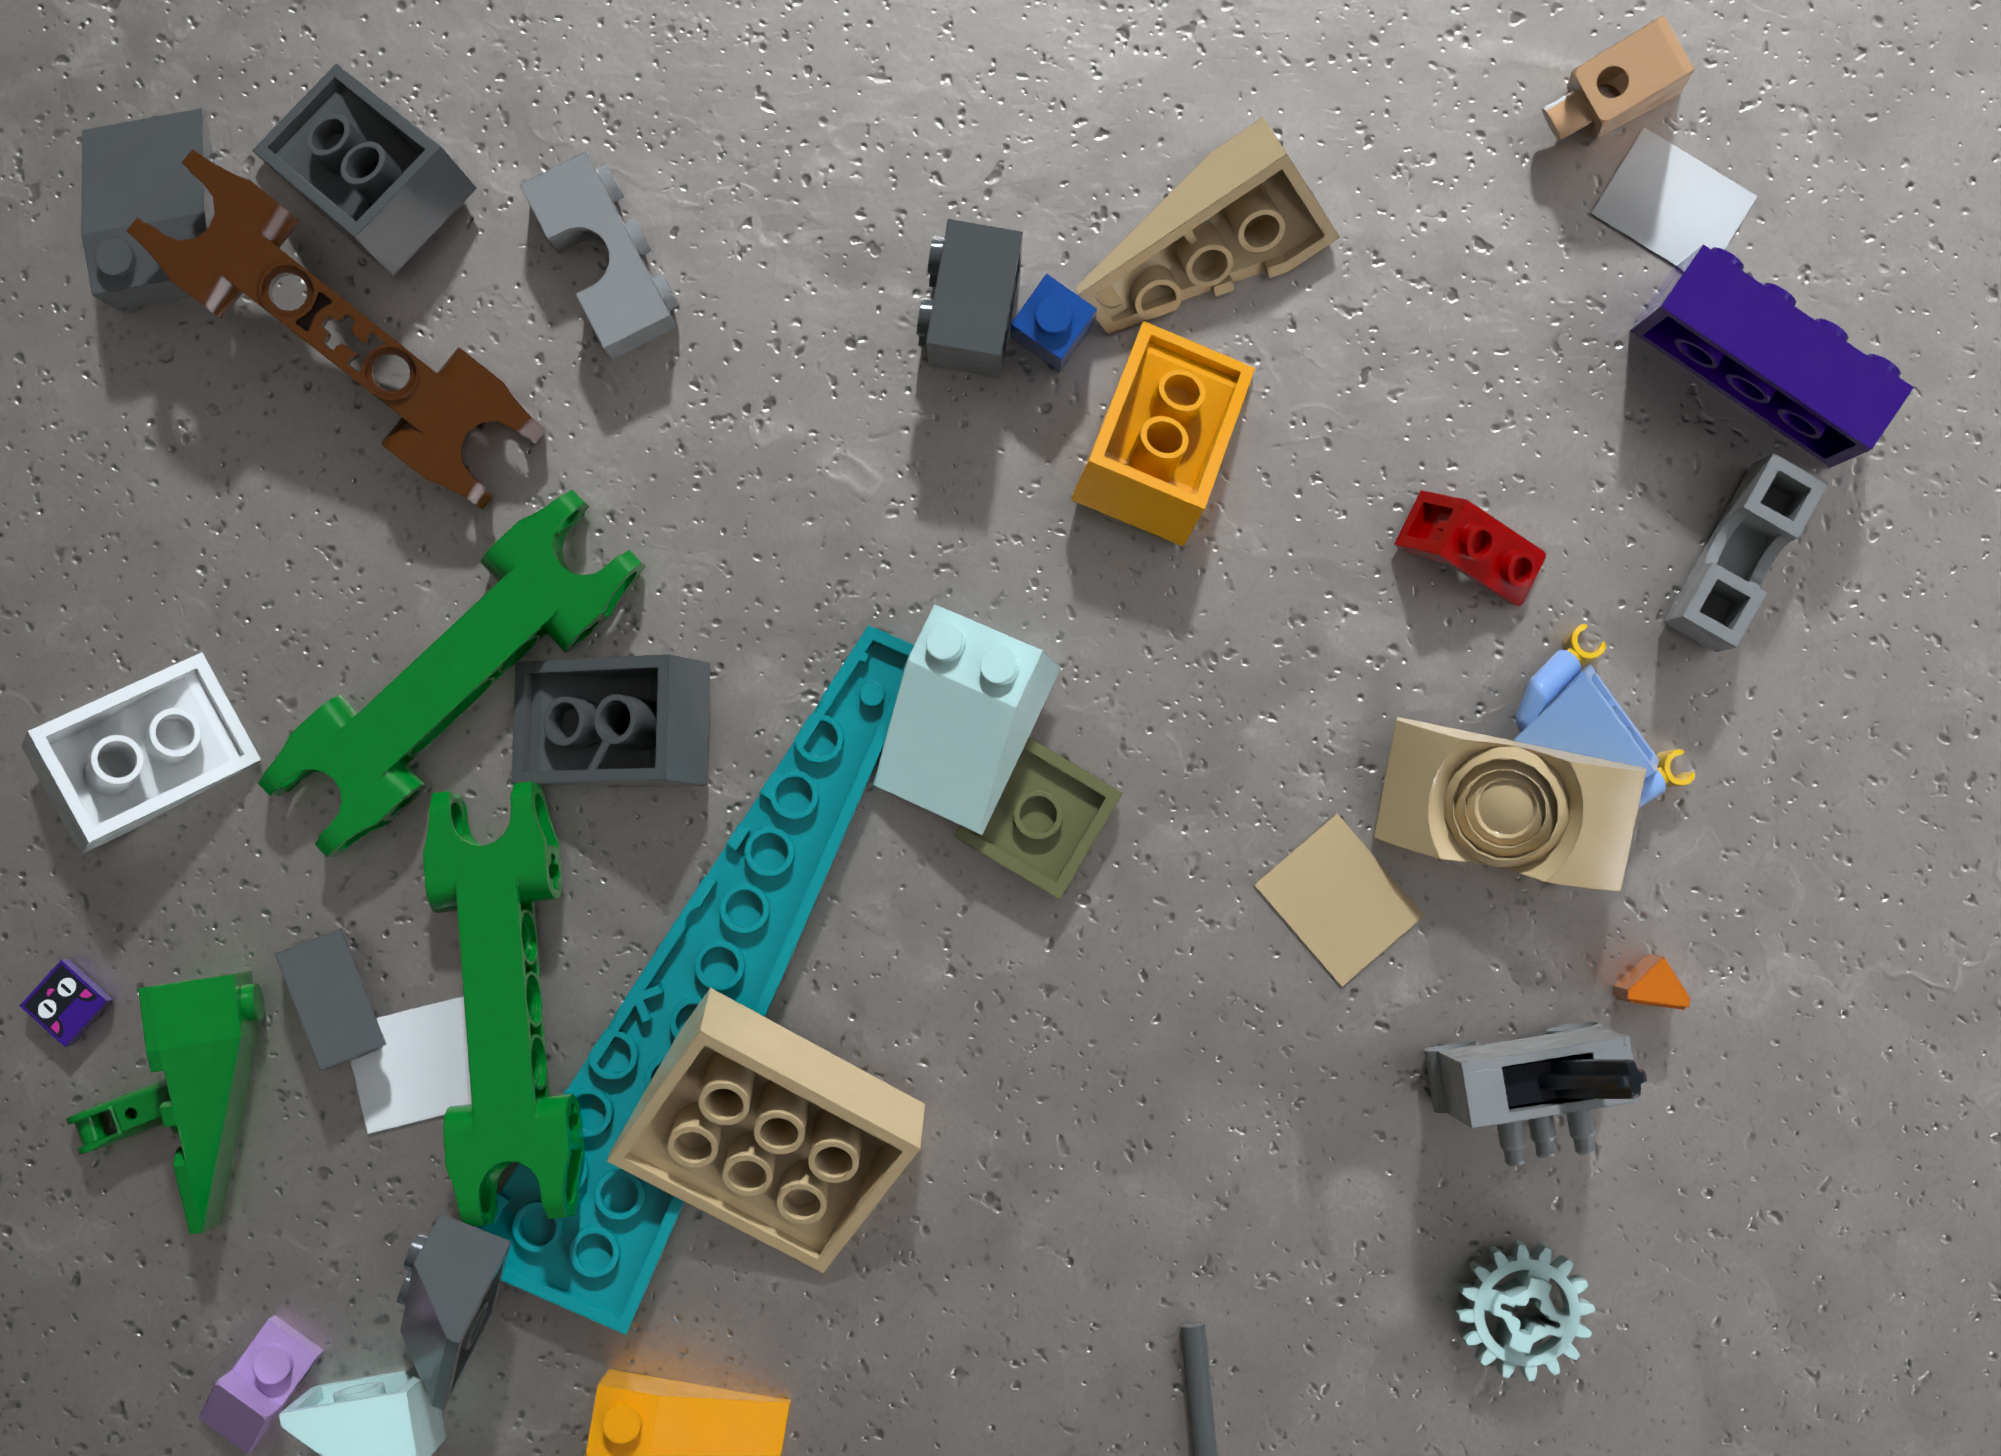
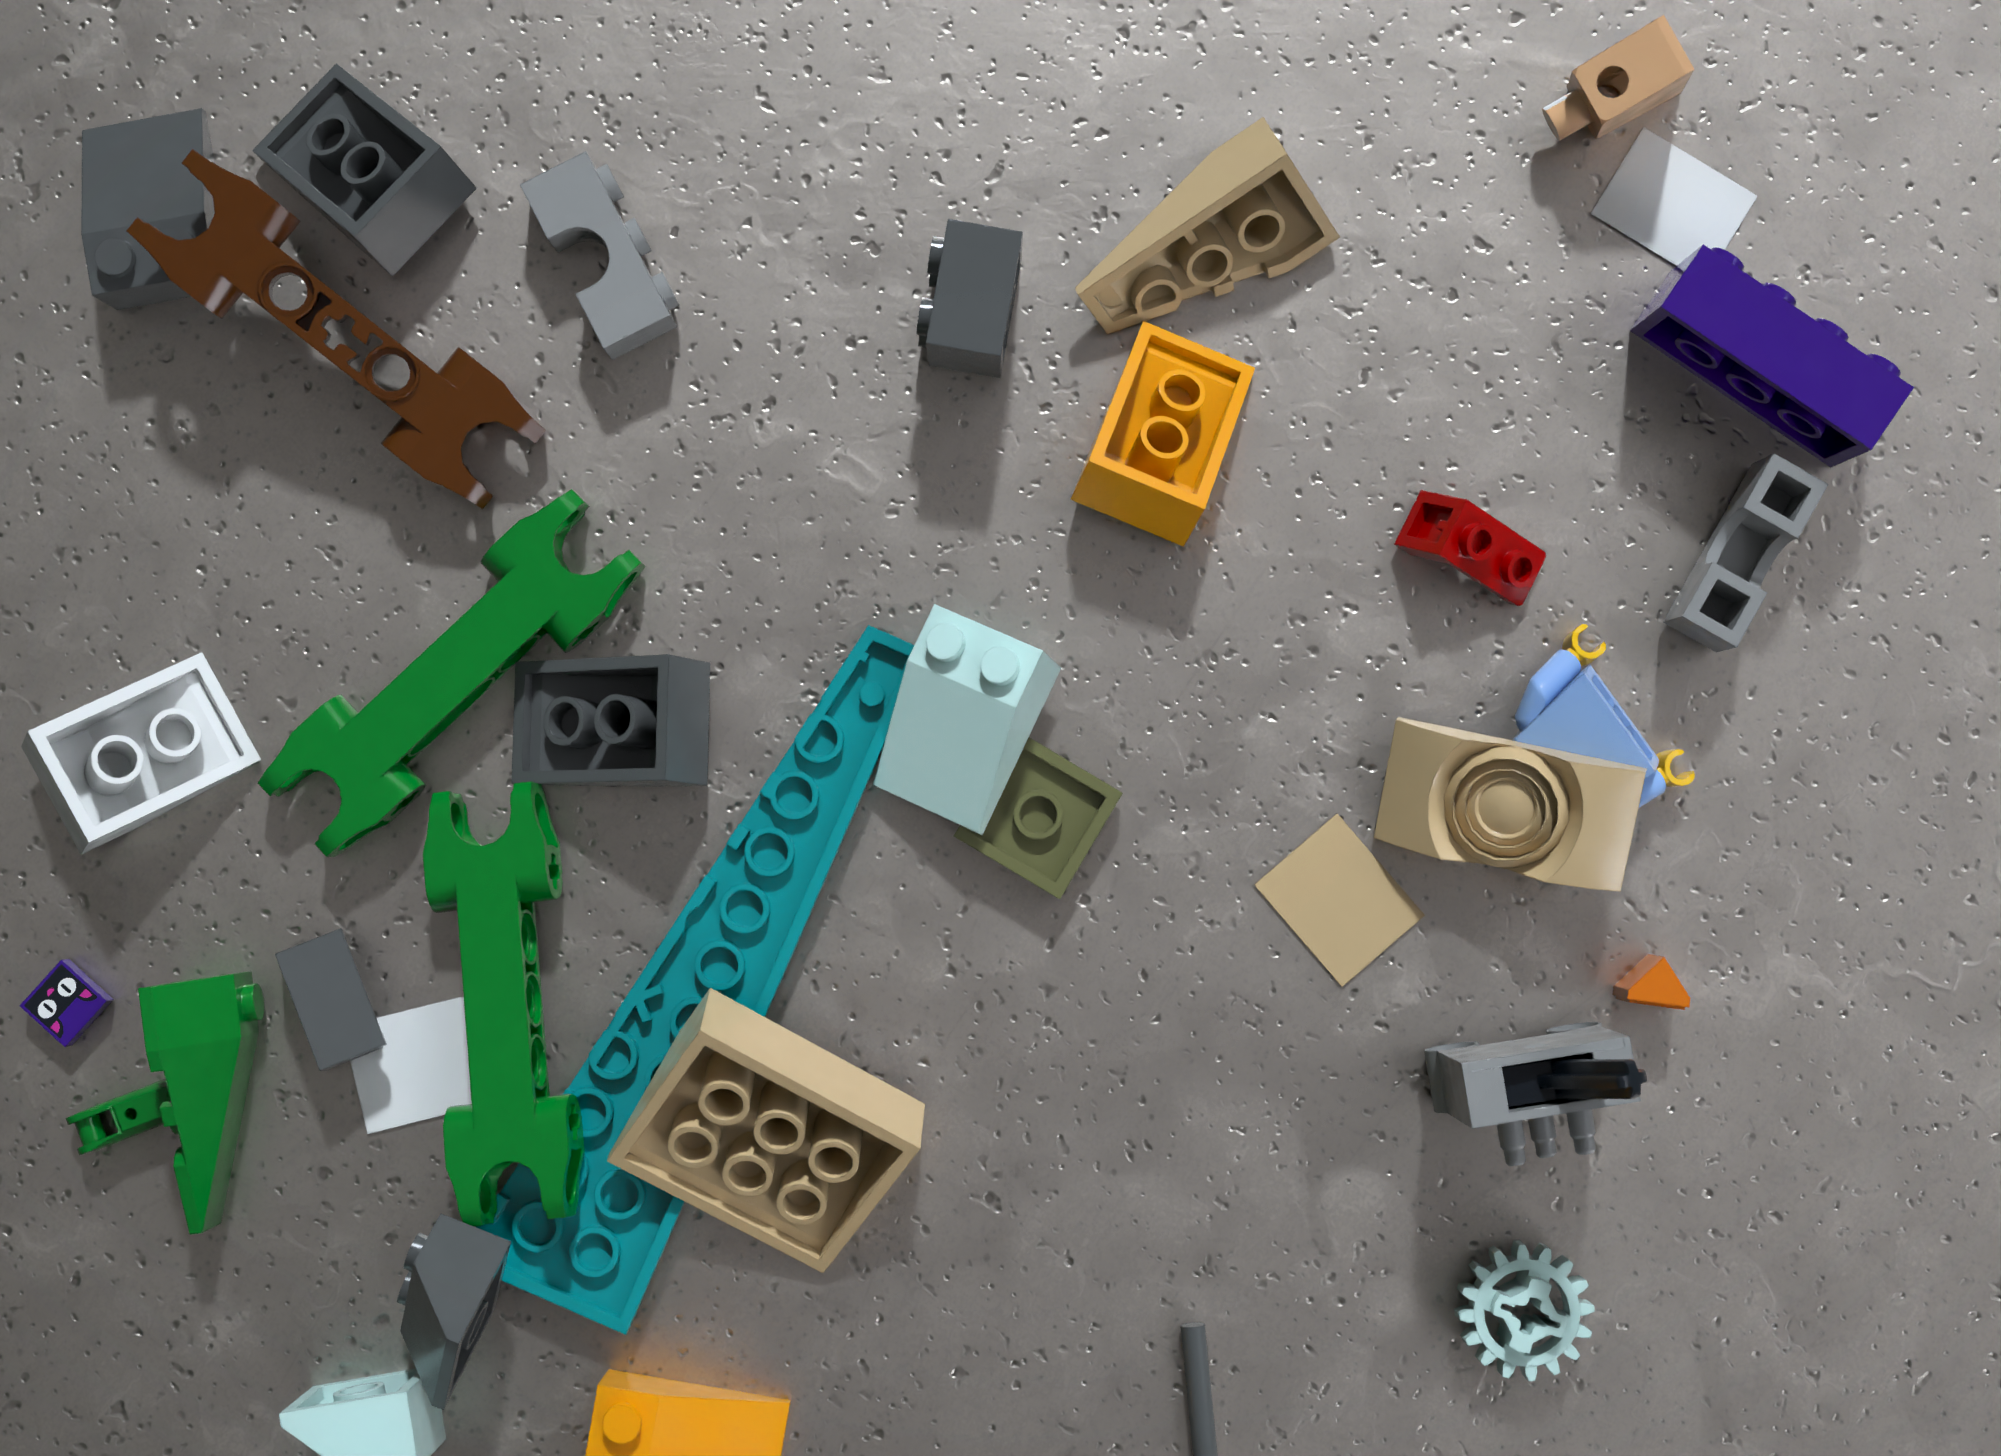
(259, 1384): lavender slope -> none
(1053, 322): blue brick -> none

